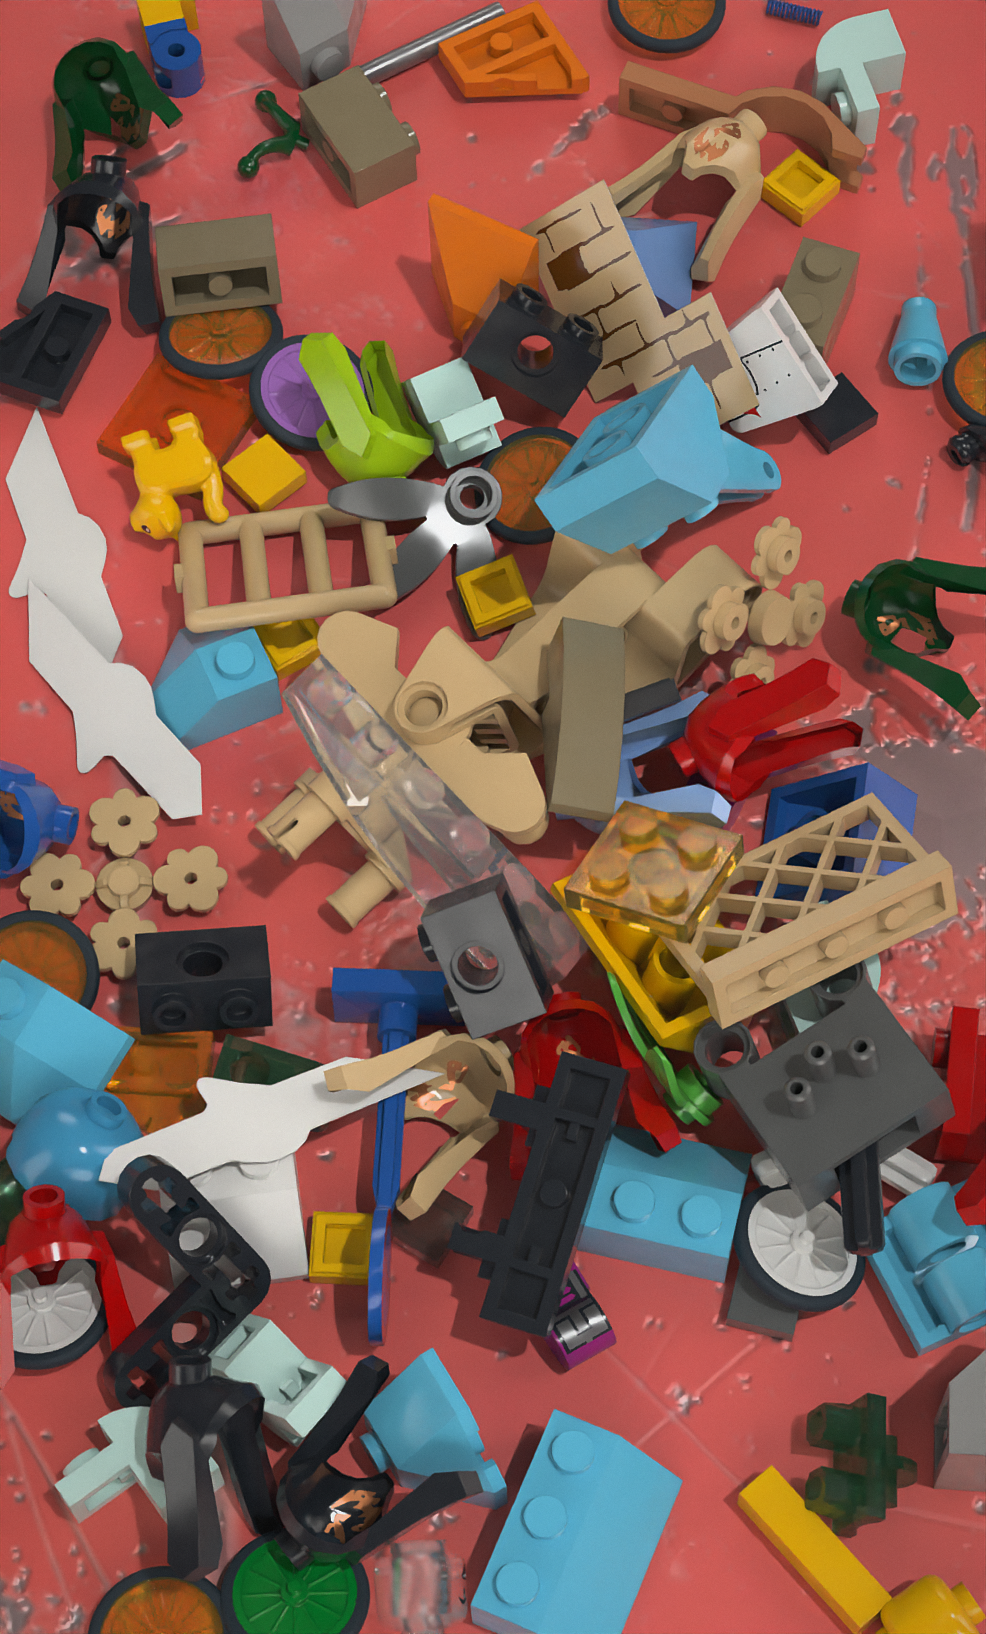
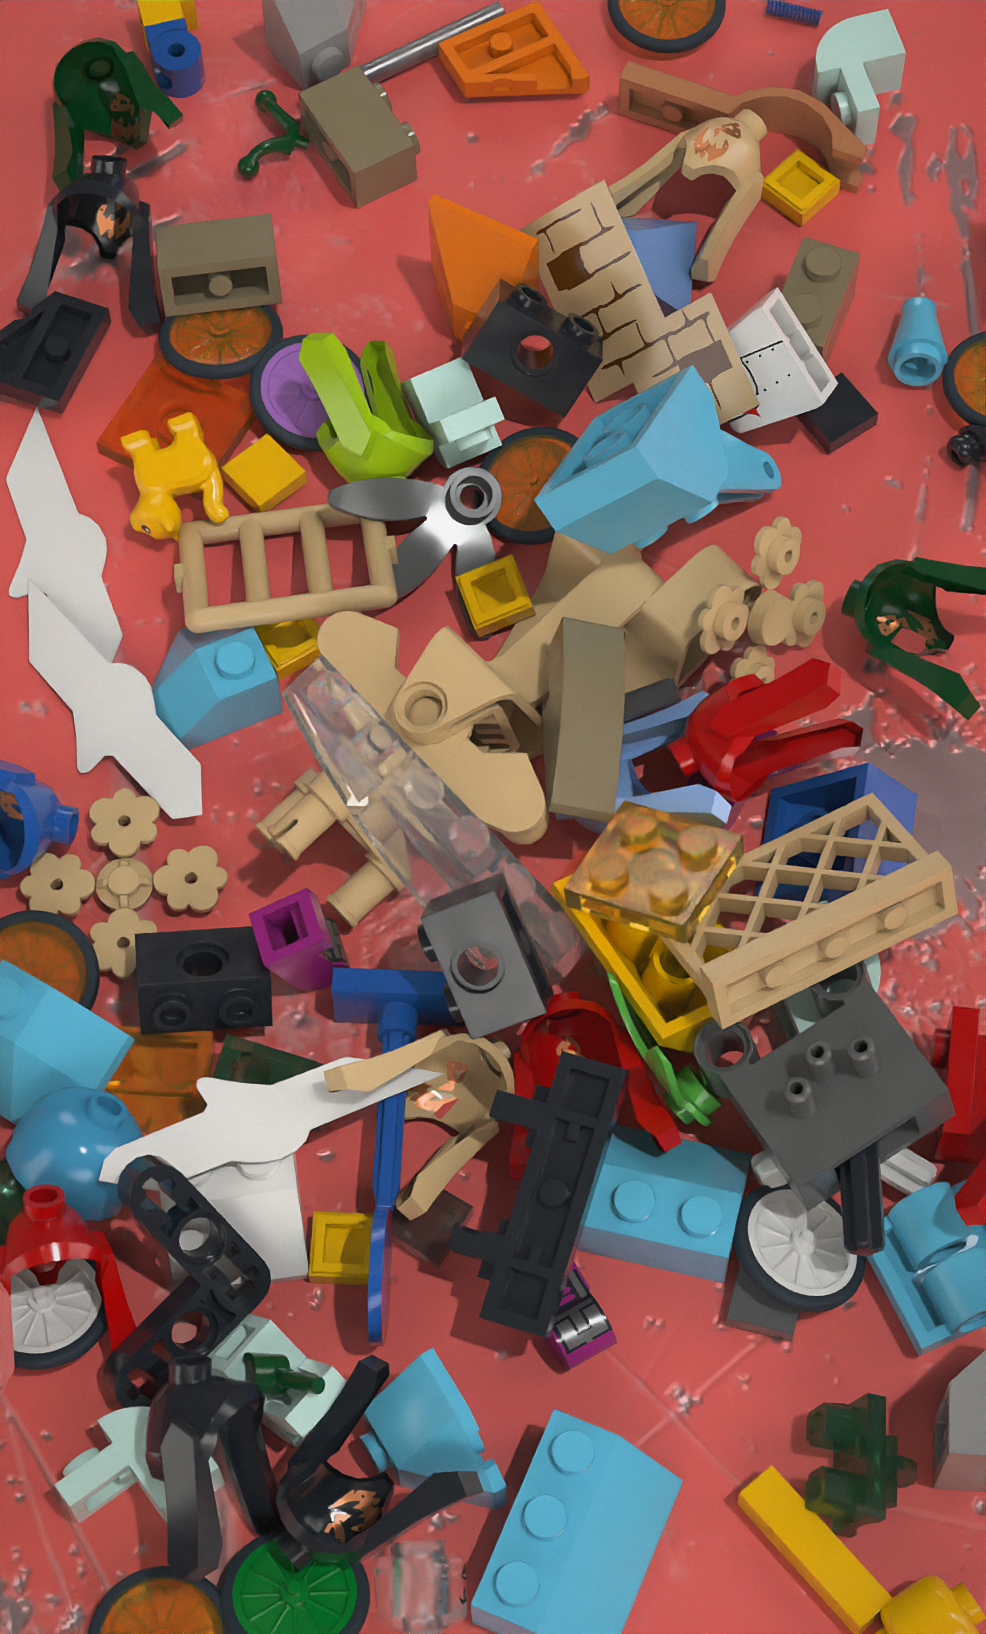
(275, 1377): none -> dark green hand
(299, 941): none -> magenta leg

